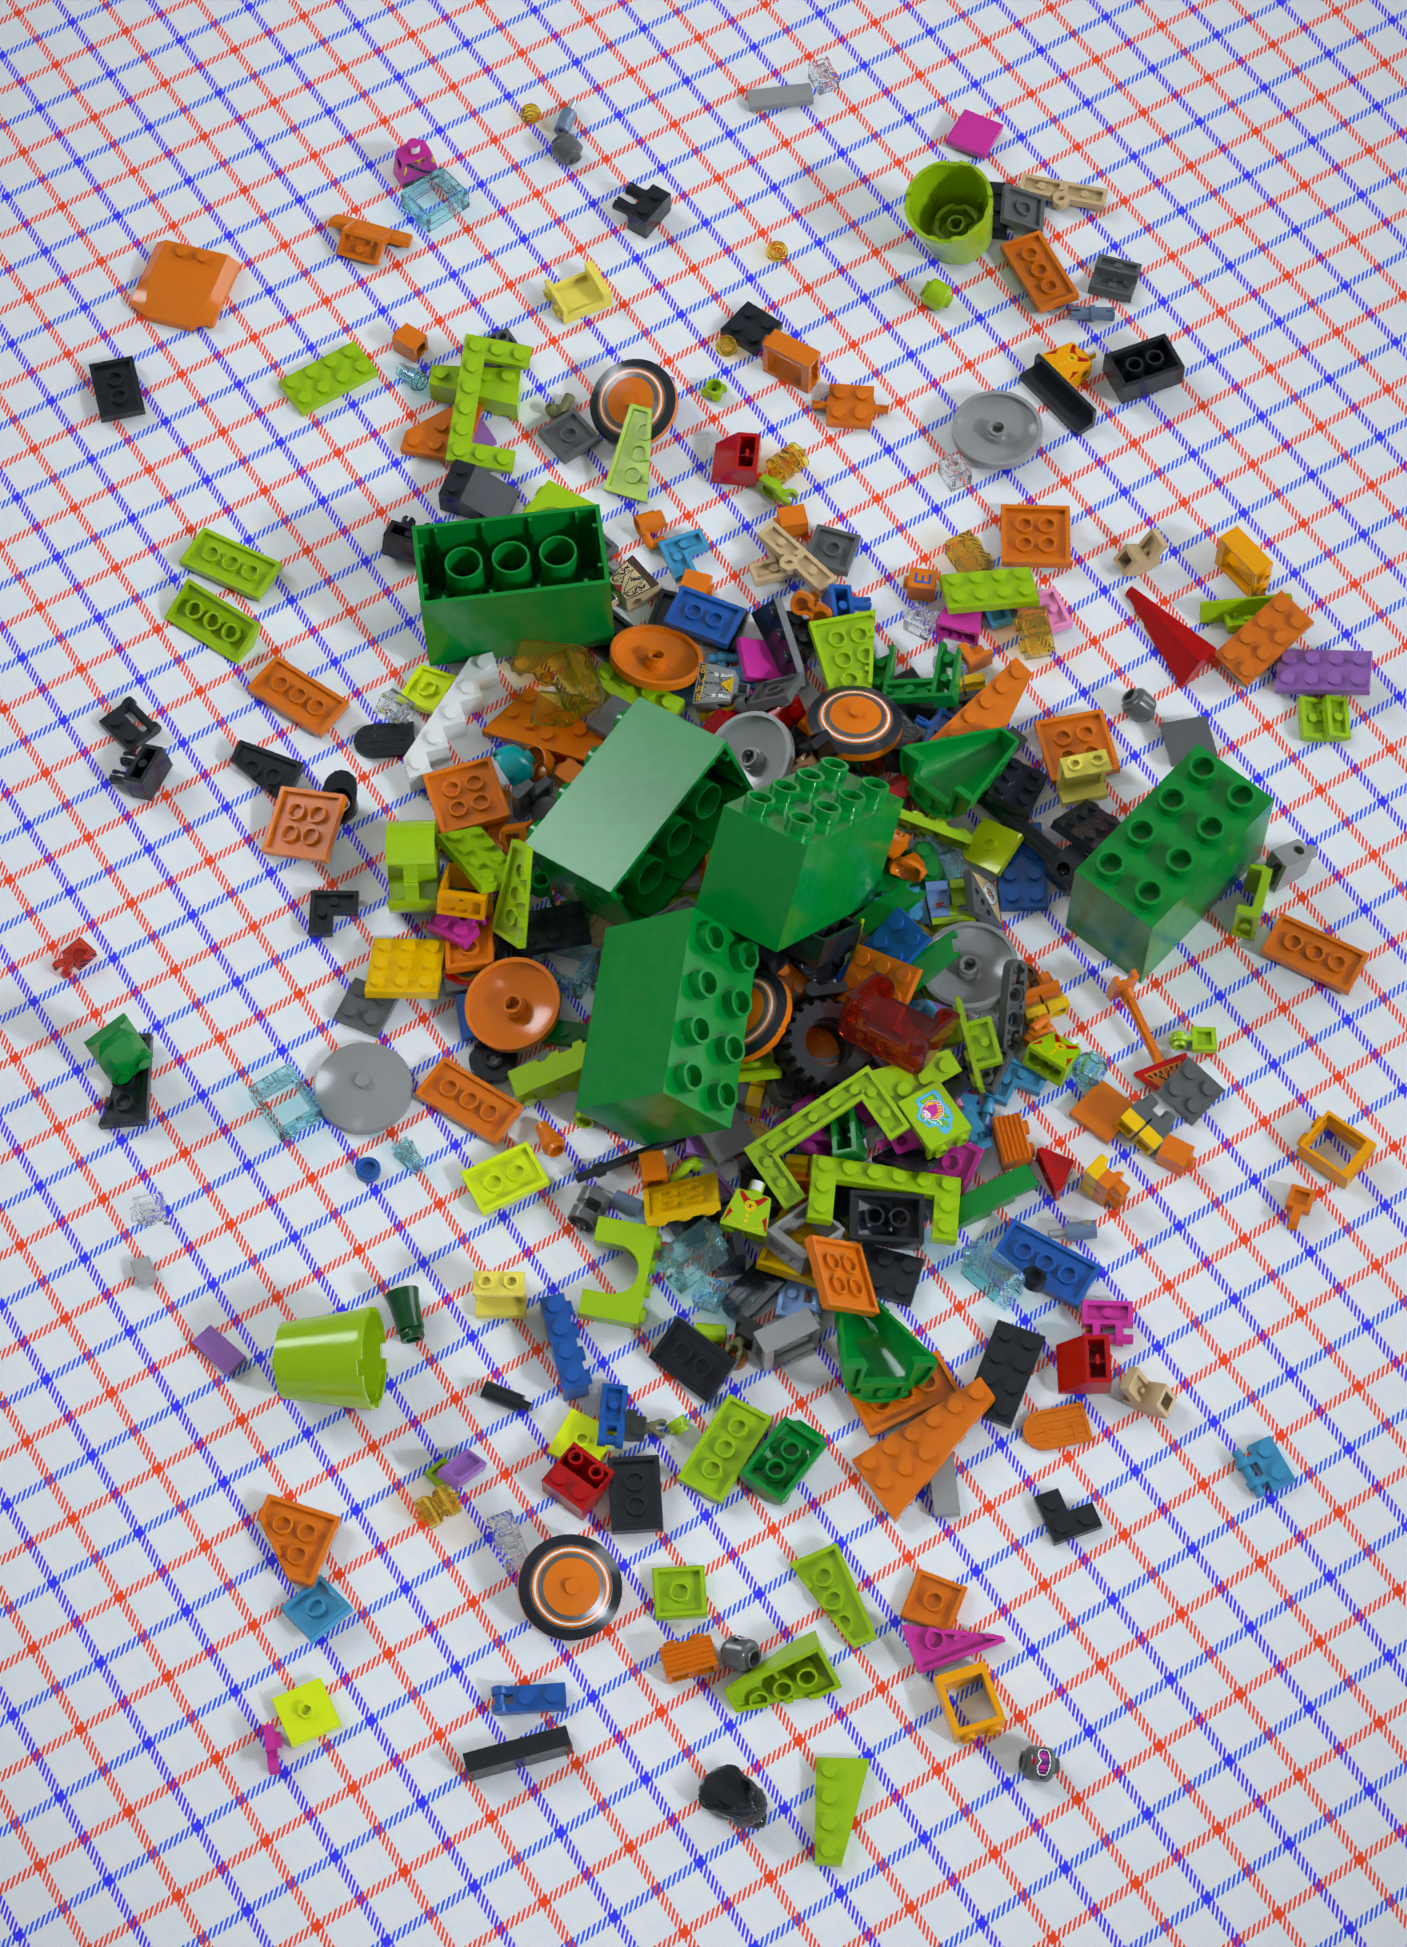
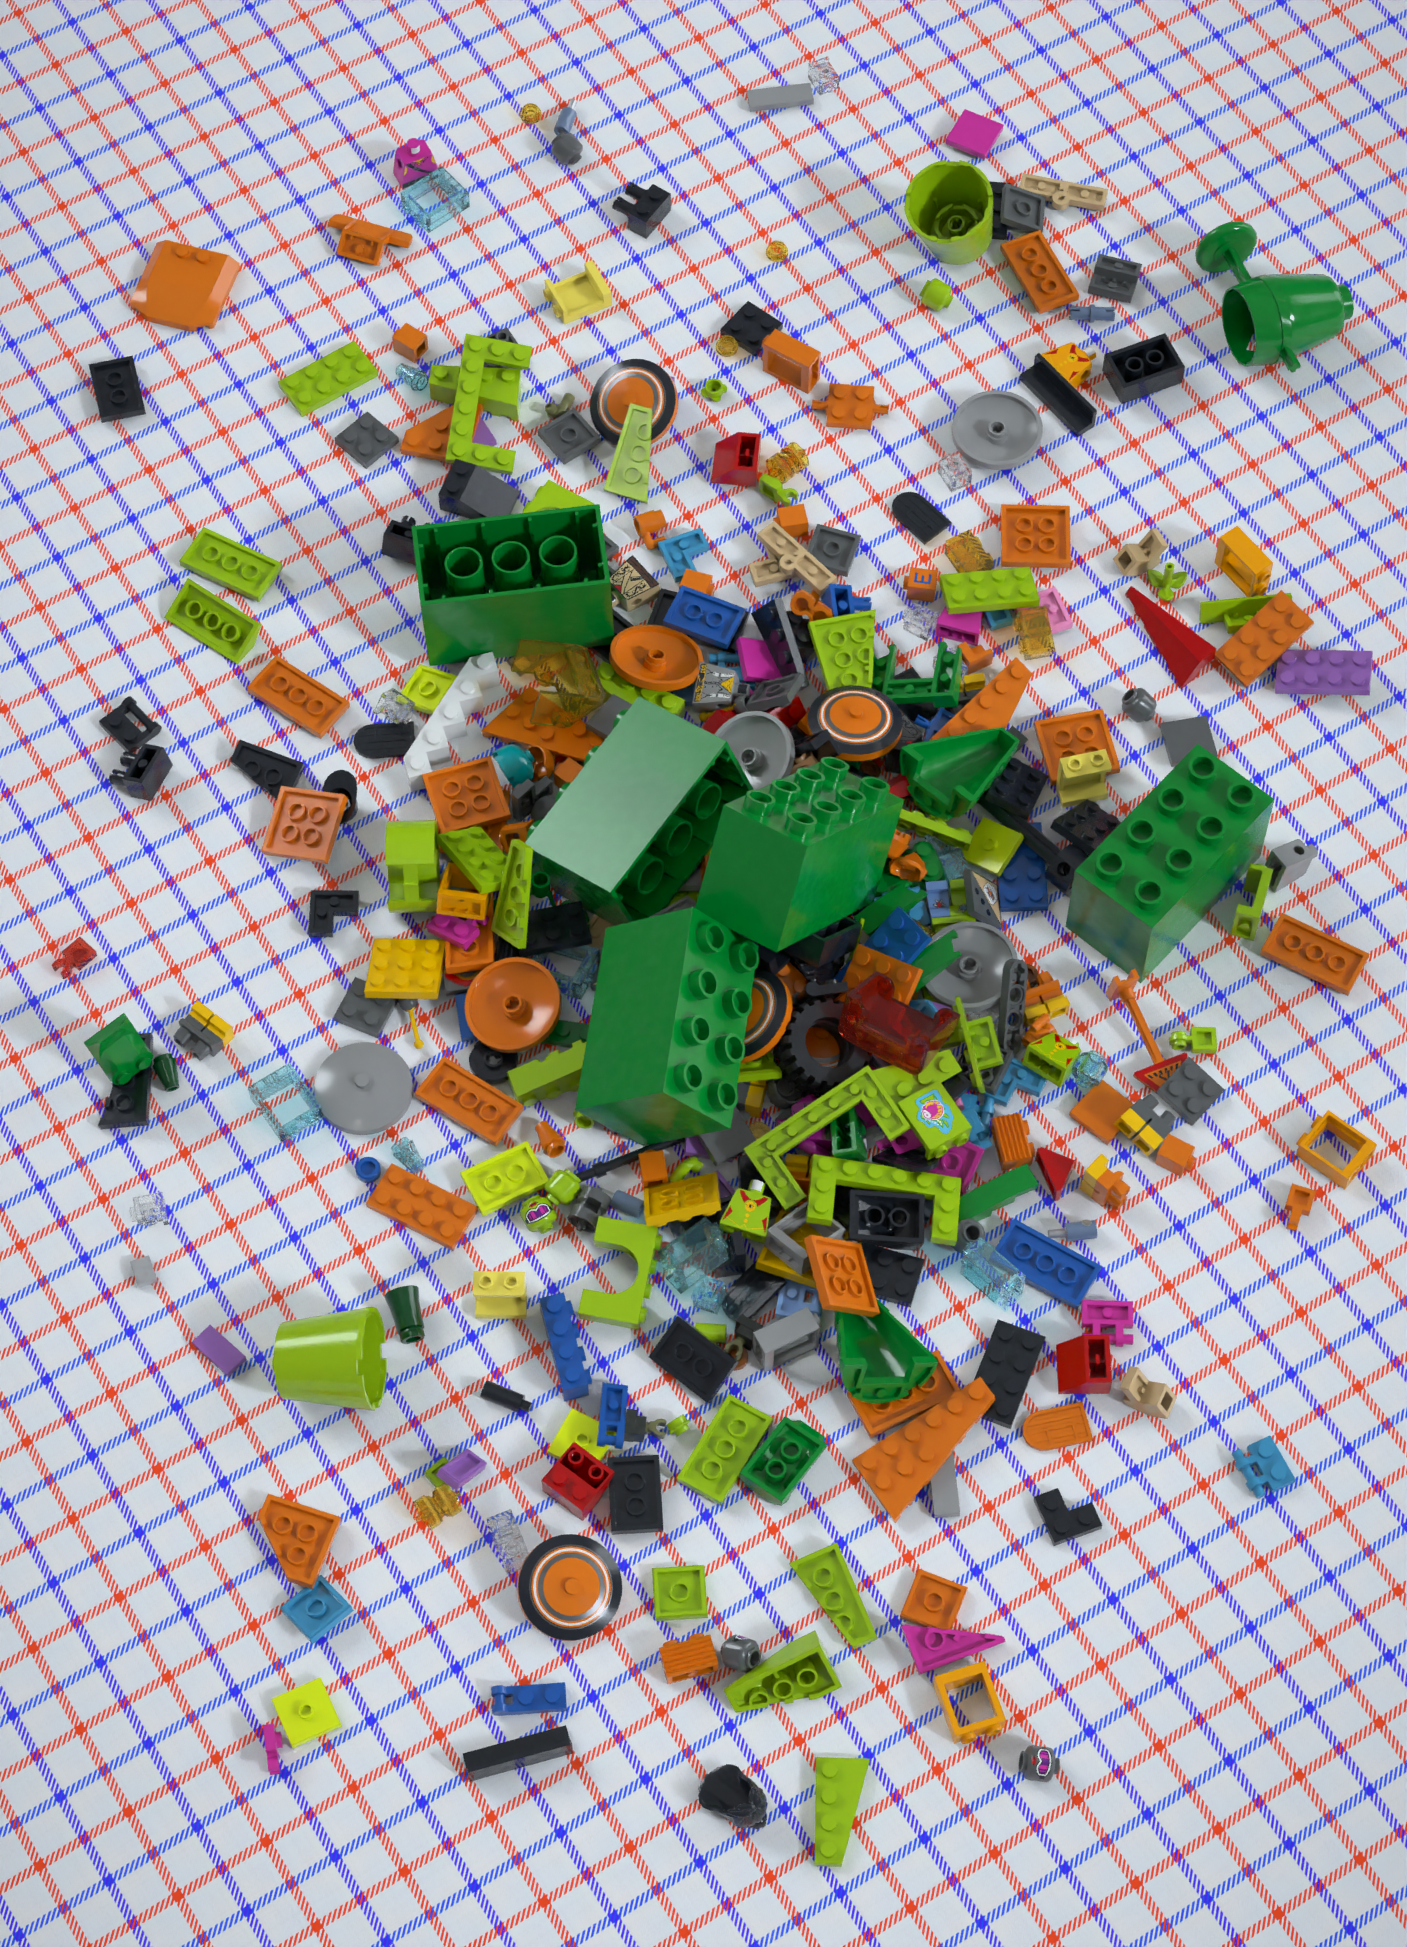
(166, 1070): none -> dark green cone
(205, 1029): none -> dark grey hips
(366, 440): none -> dark grey plate
(409, 1005): none -> hinge
(422, 1206): none -> orange plate
(538, 1214): none -> lime head
(562, 1187): none -> lime head
(919, 516): none -> black window
(968, 1231): none -> dark grey head
(1034, 1279): black tile -> none
(1166, 581): none -> lime plant
(1281, 309): none -> green piece
(1323, 719): lime slope -> none

